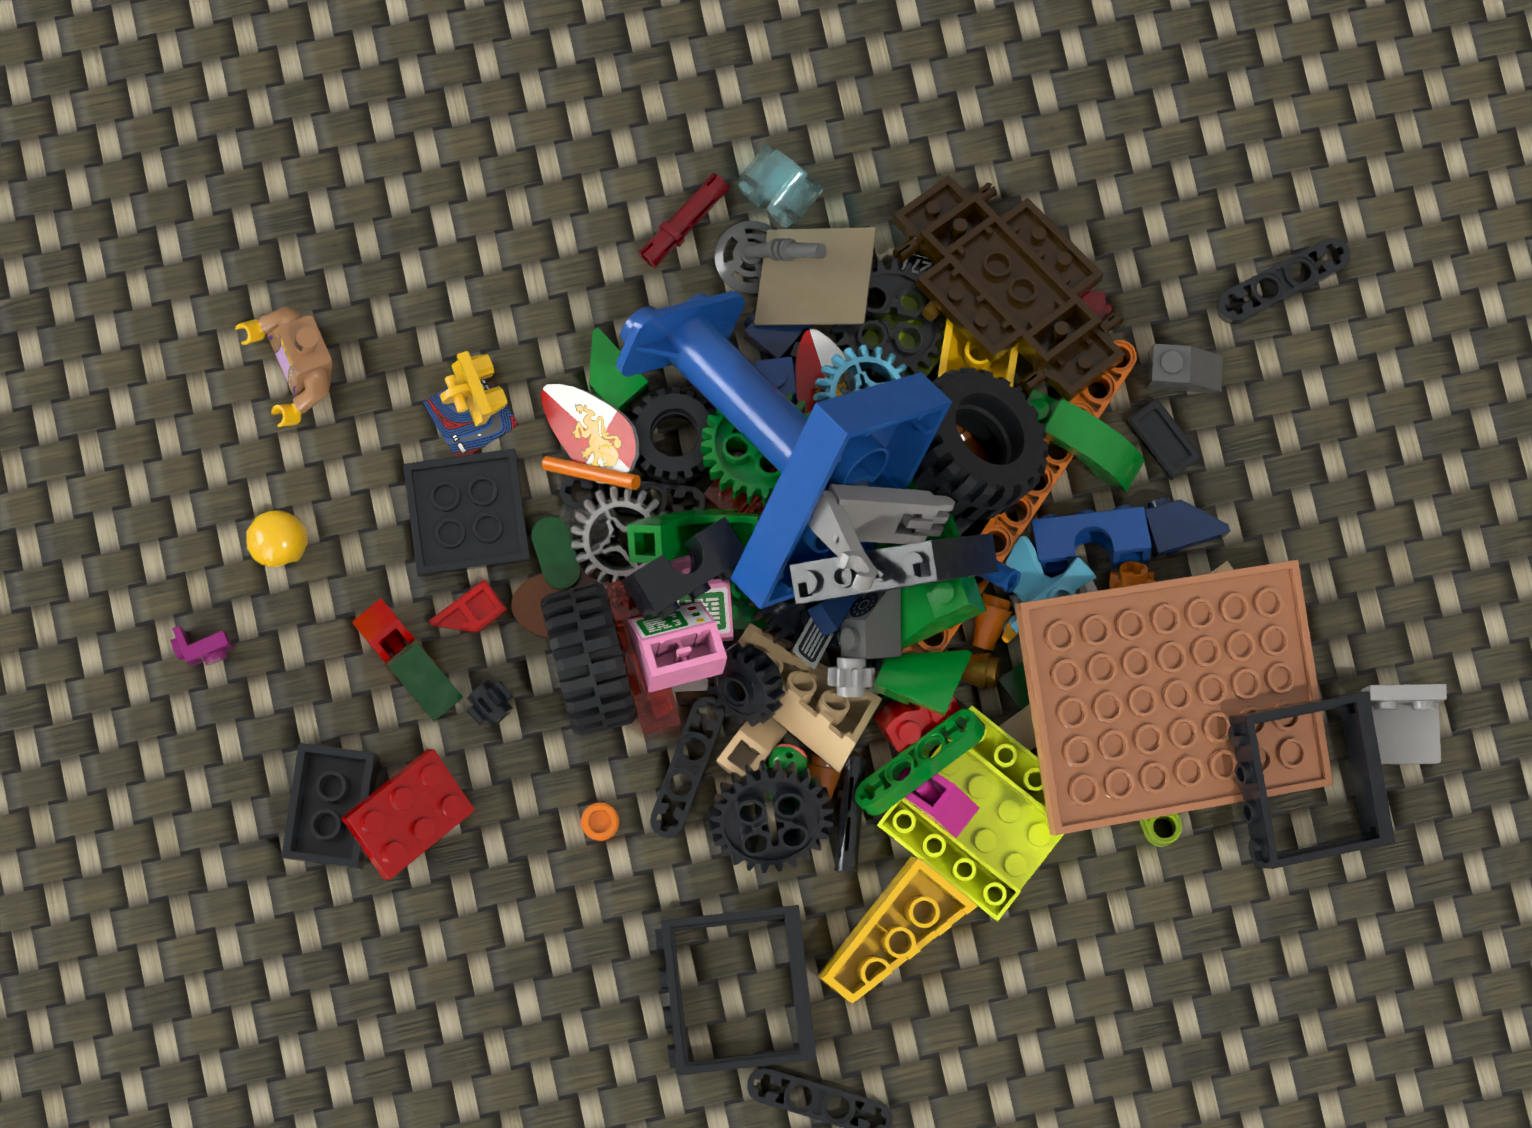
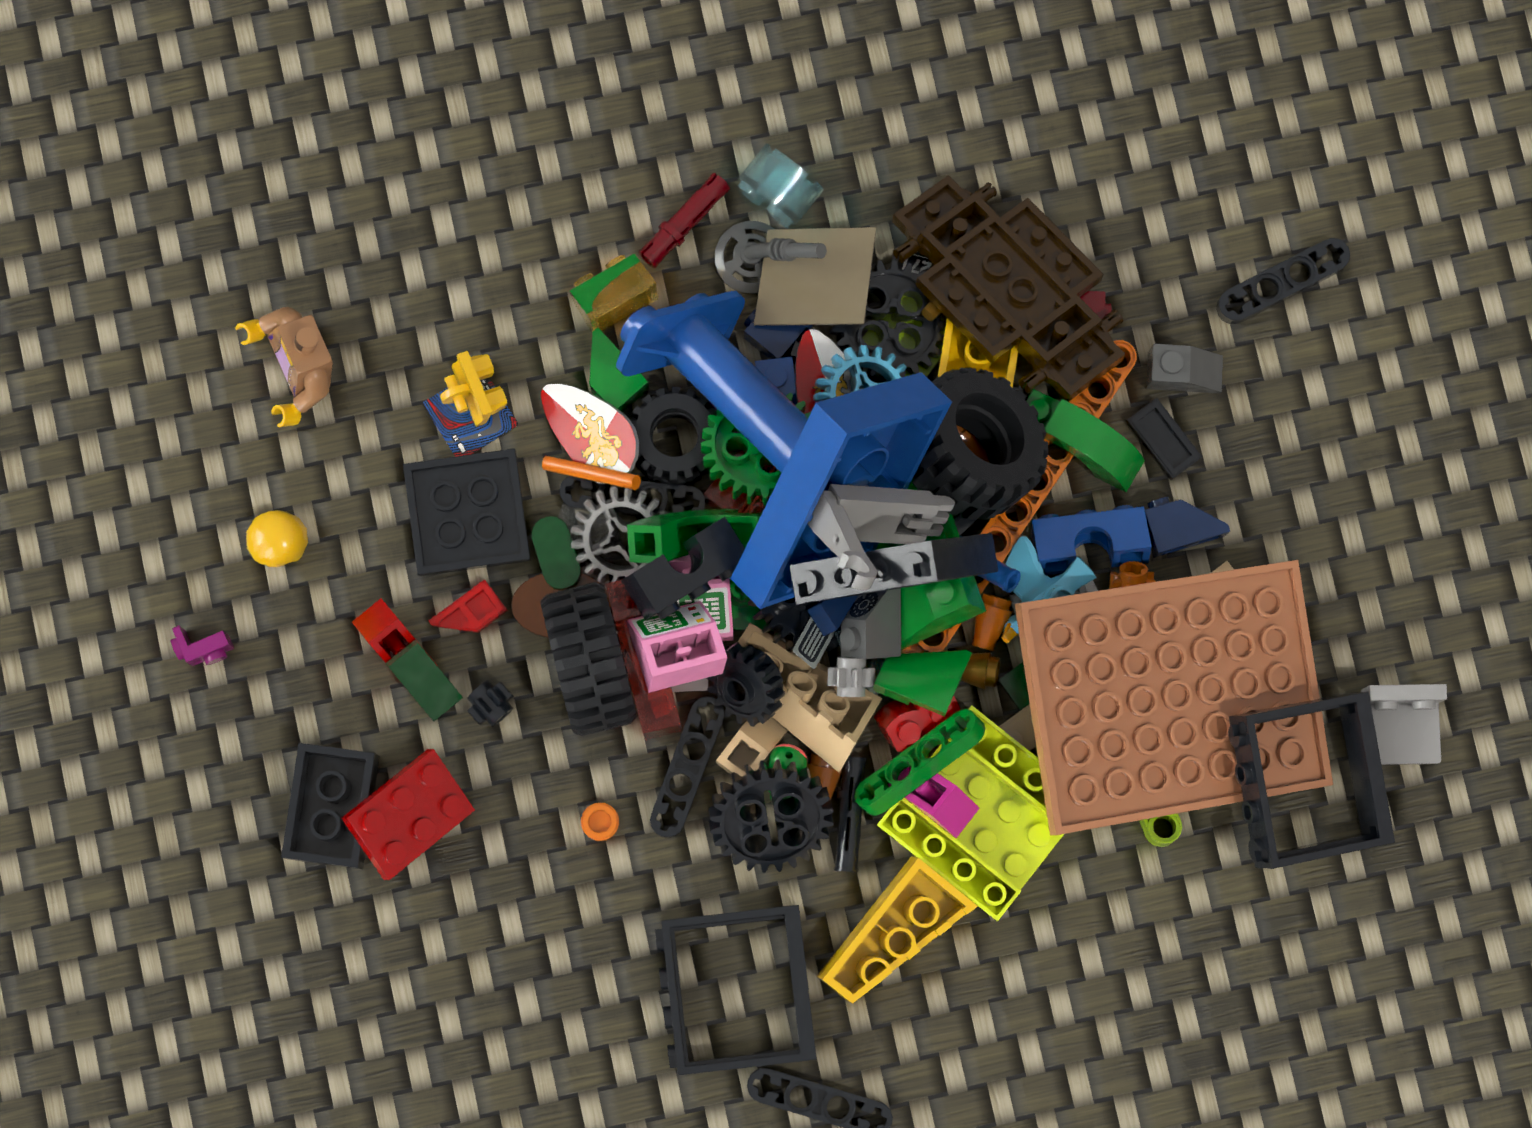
(614, 292): none -> clear yellow slope

